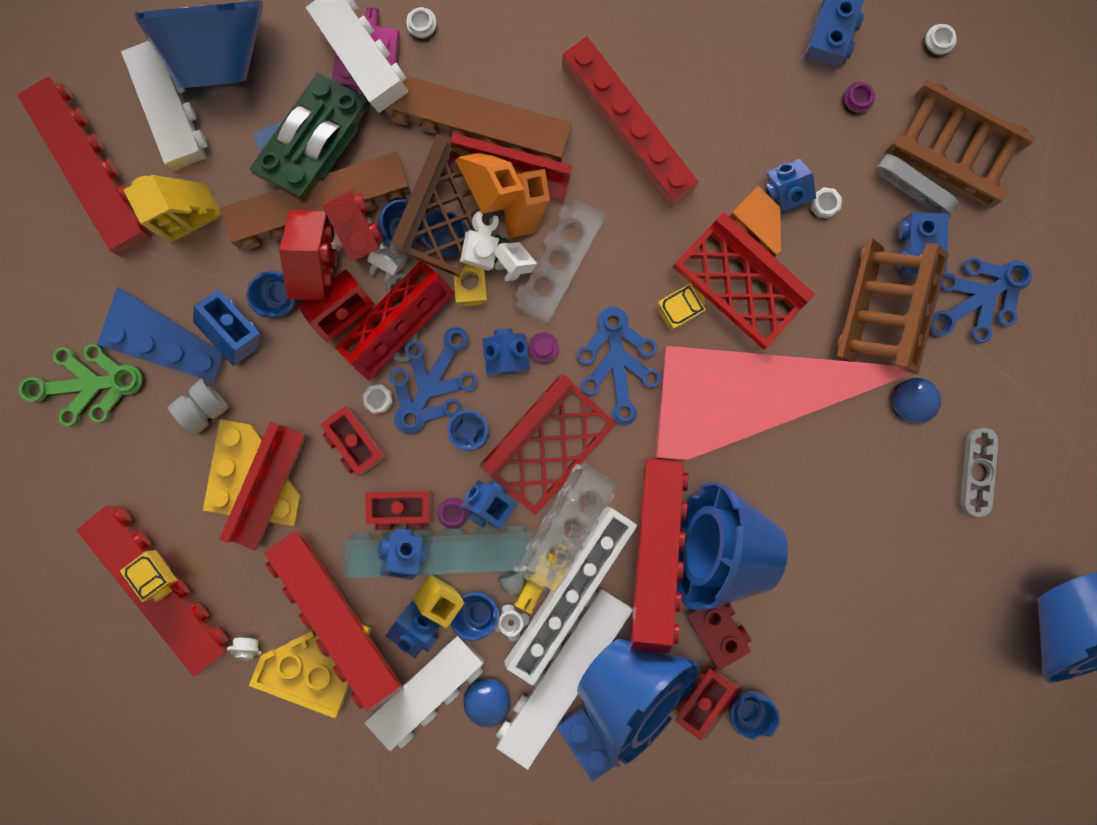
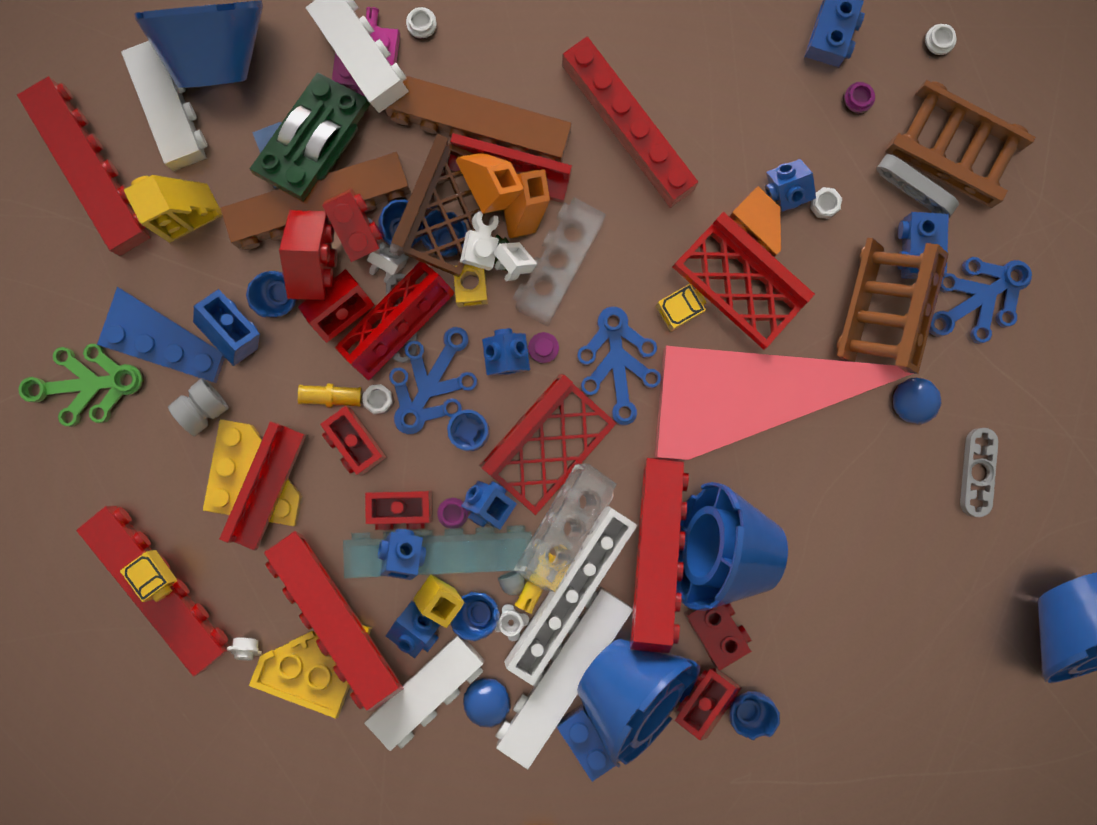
(330, 395): none -> yellow pin

